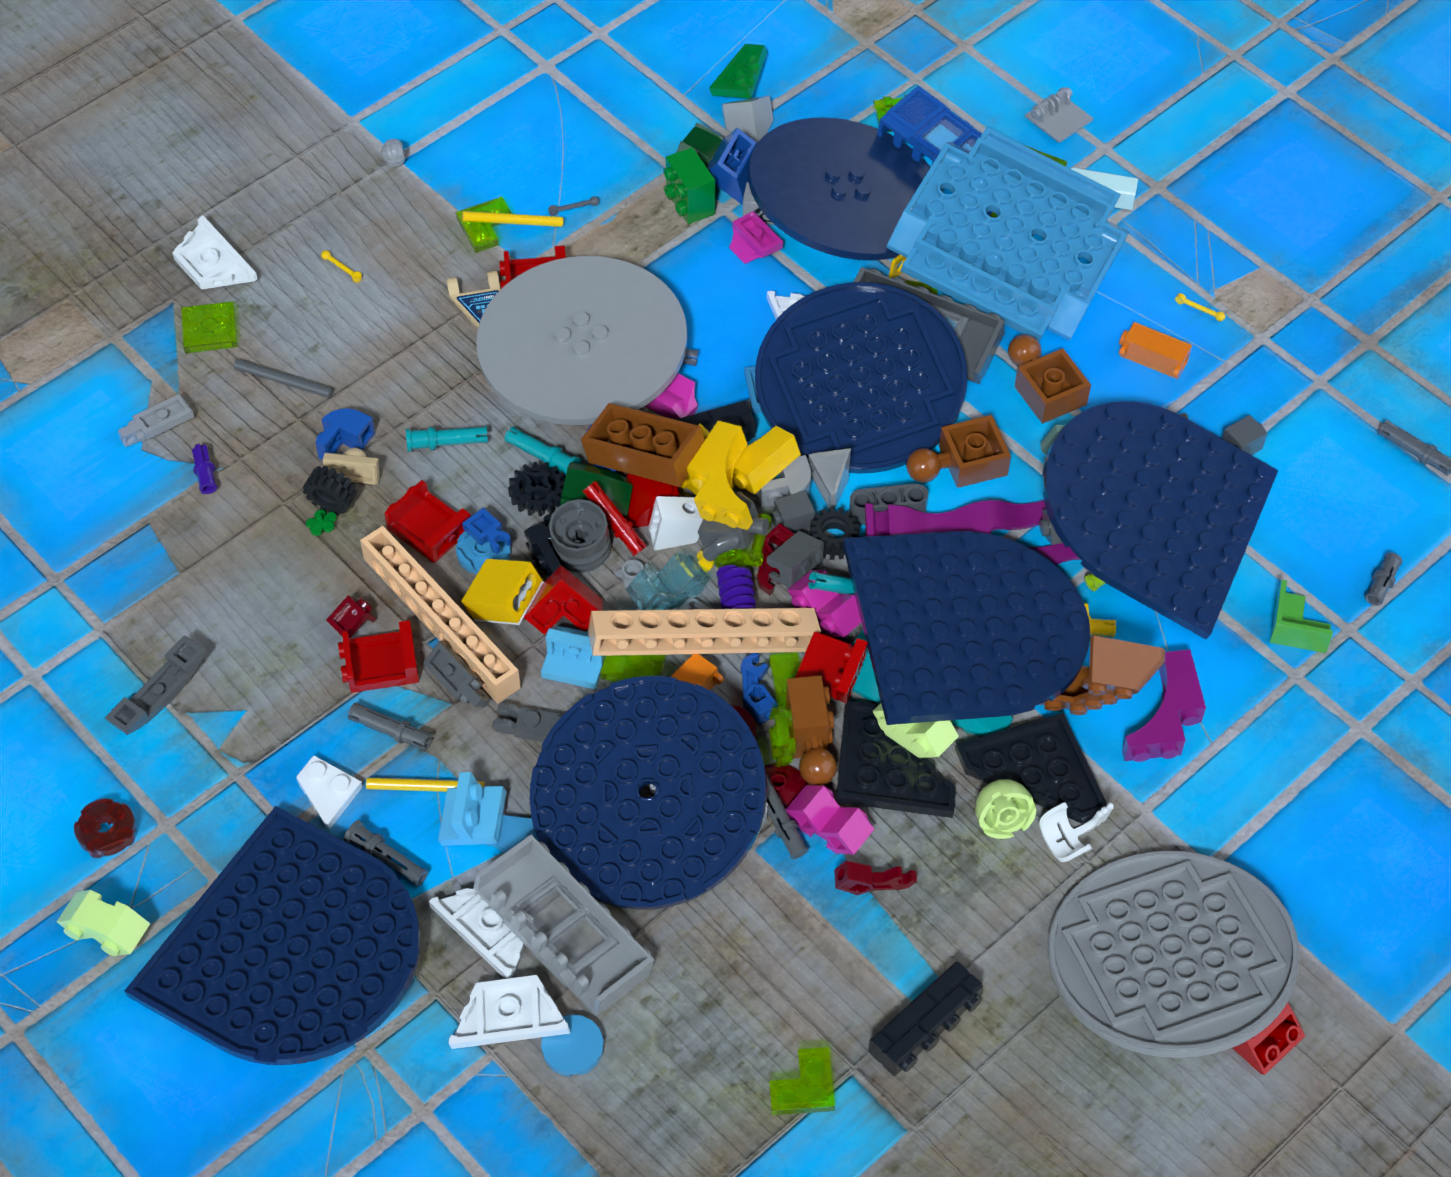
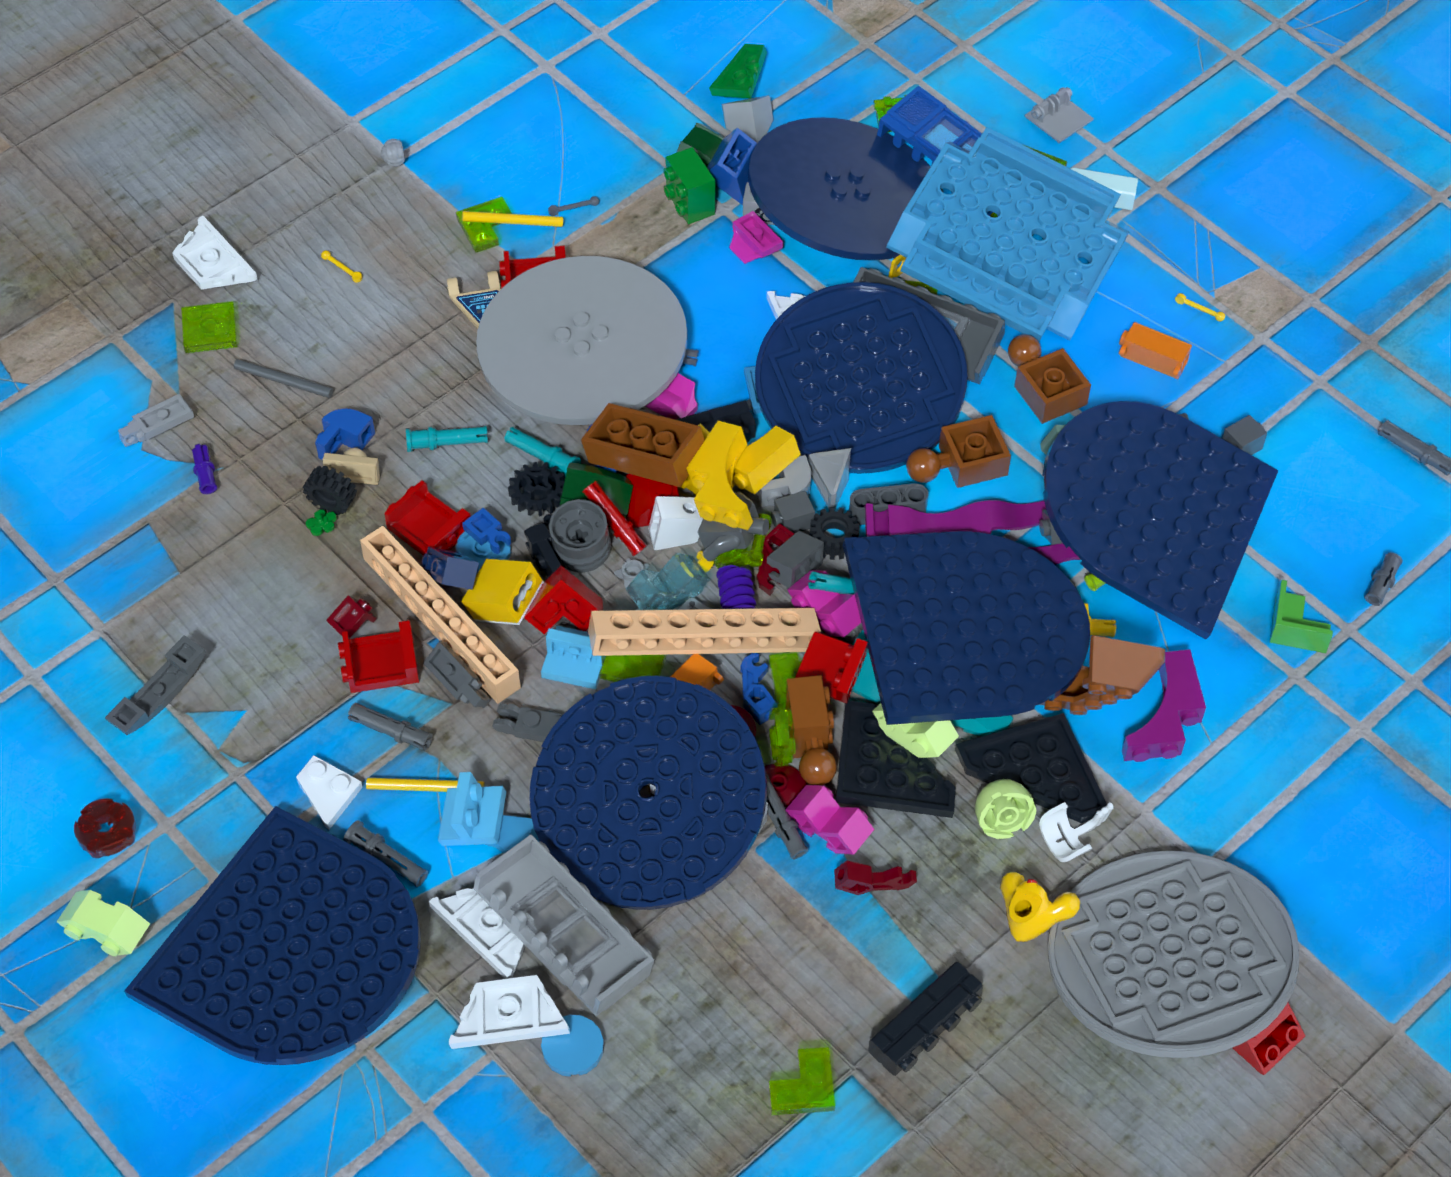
(450, 567): none -> dark blue brick
(1029, 908): none -> yellow head

